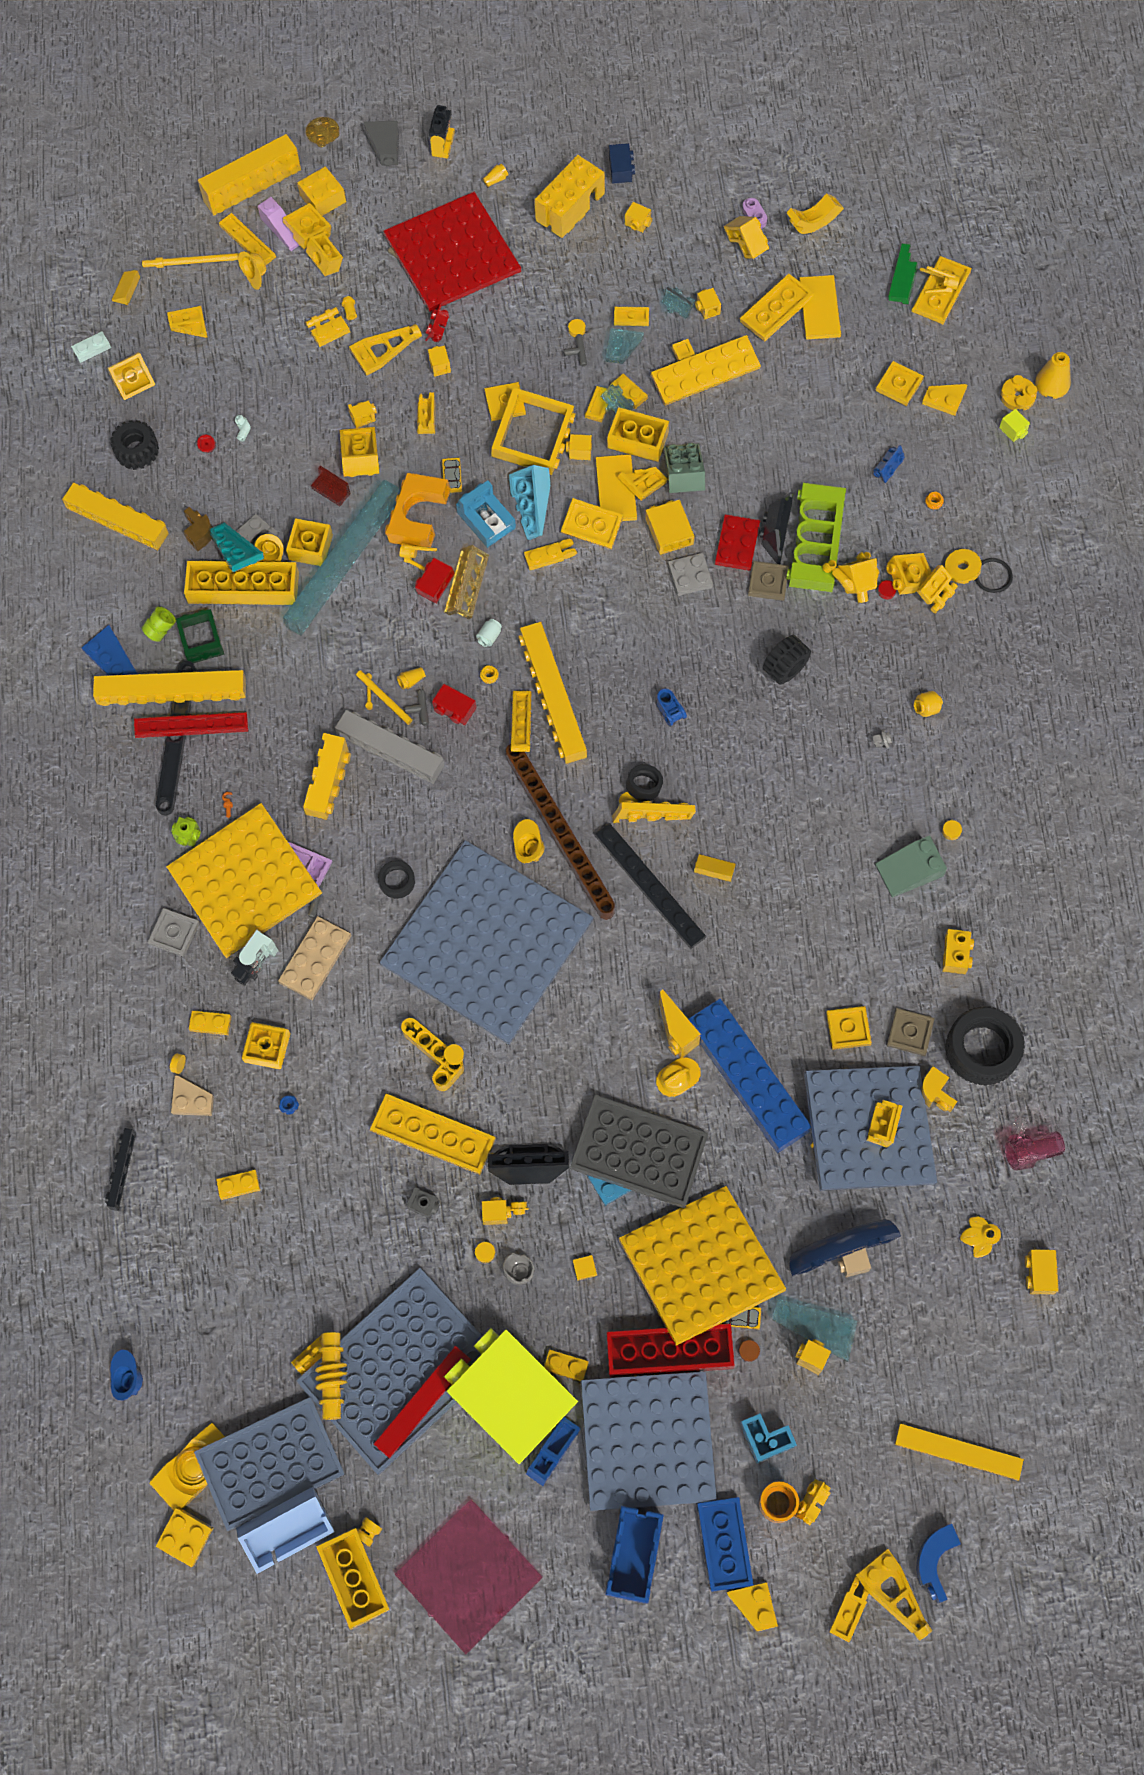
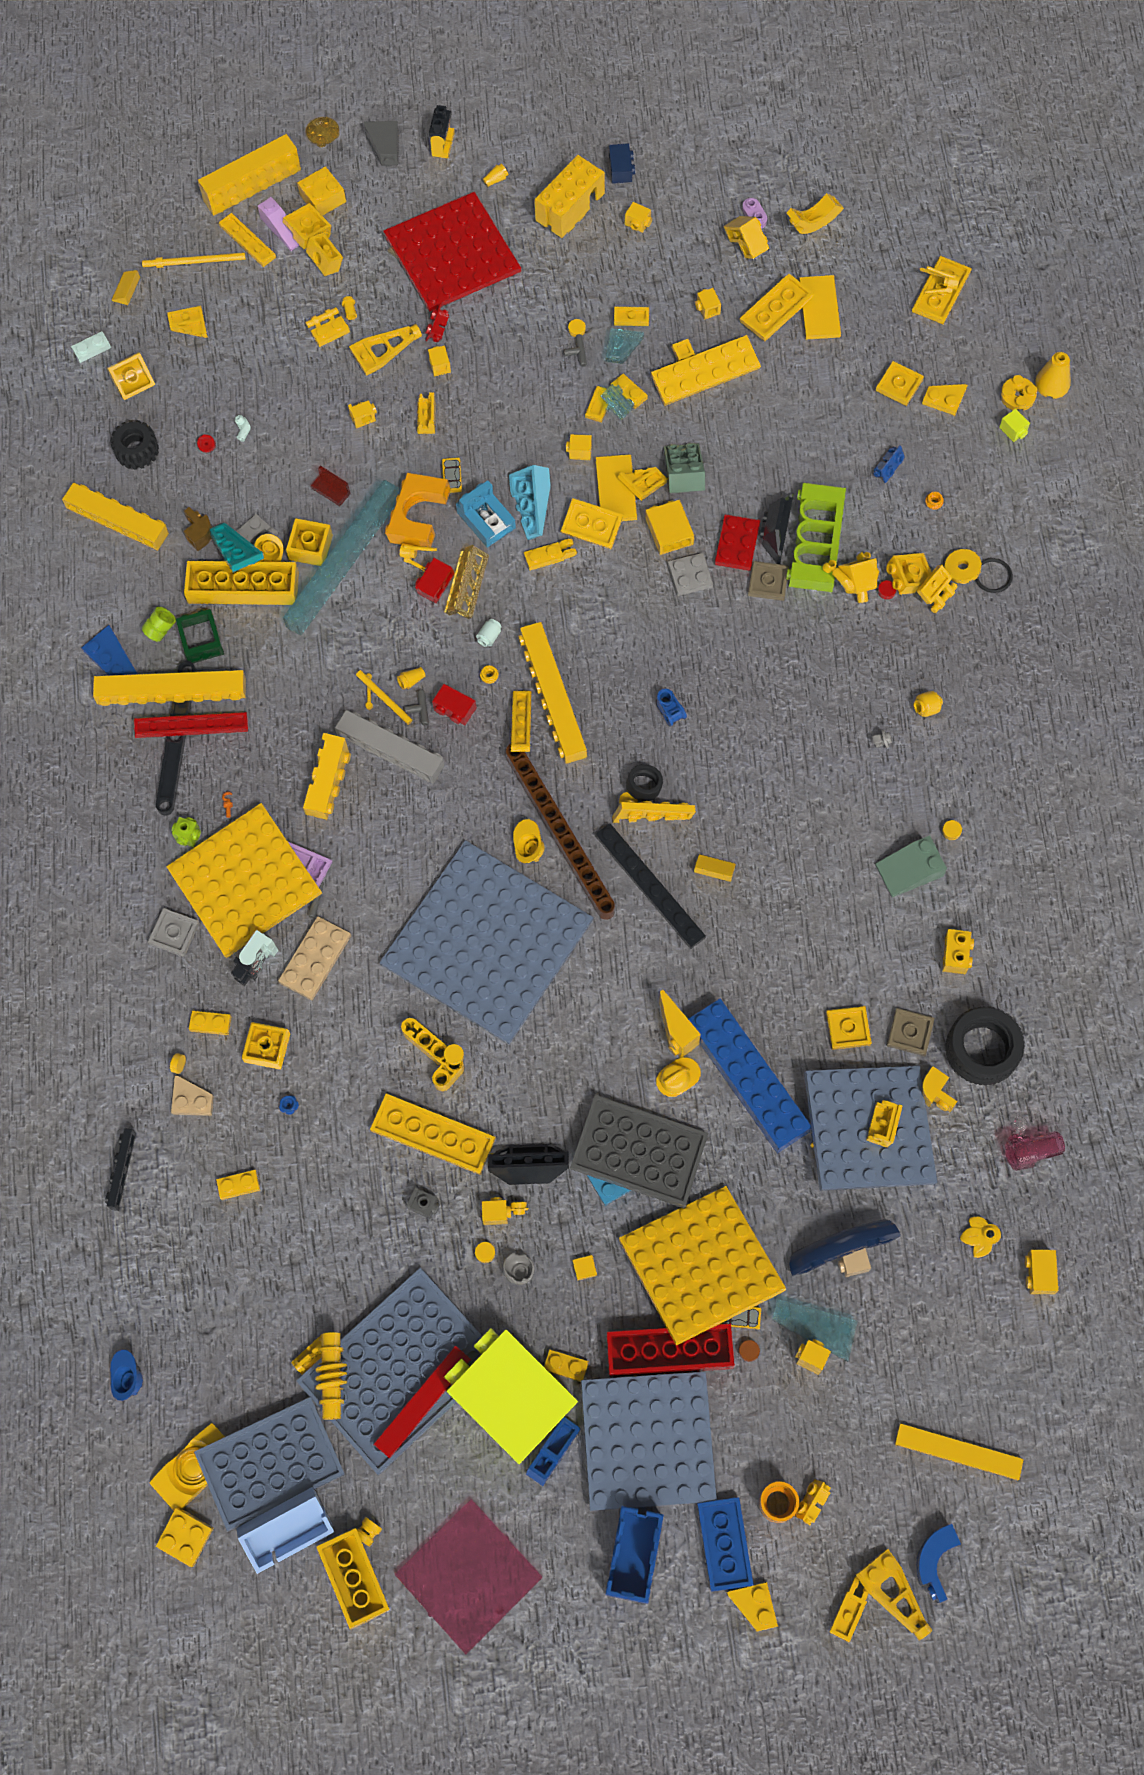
(252, 267): yellow piece -> none
(359, 451): yellow slope -> none
(397, 893): black tyre -> none
(497, 400): yellow plate -> none
(543, 402): yellow window -> none
(638, 434): yellow brick -> none
(676, 302): clear light blue hips -> none
(766, 1444): dark azure brick -> none
(786, 659): black tyre -> none
(903, 277): green piece -> none

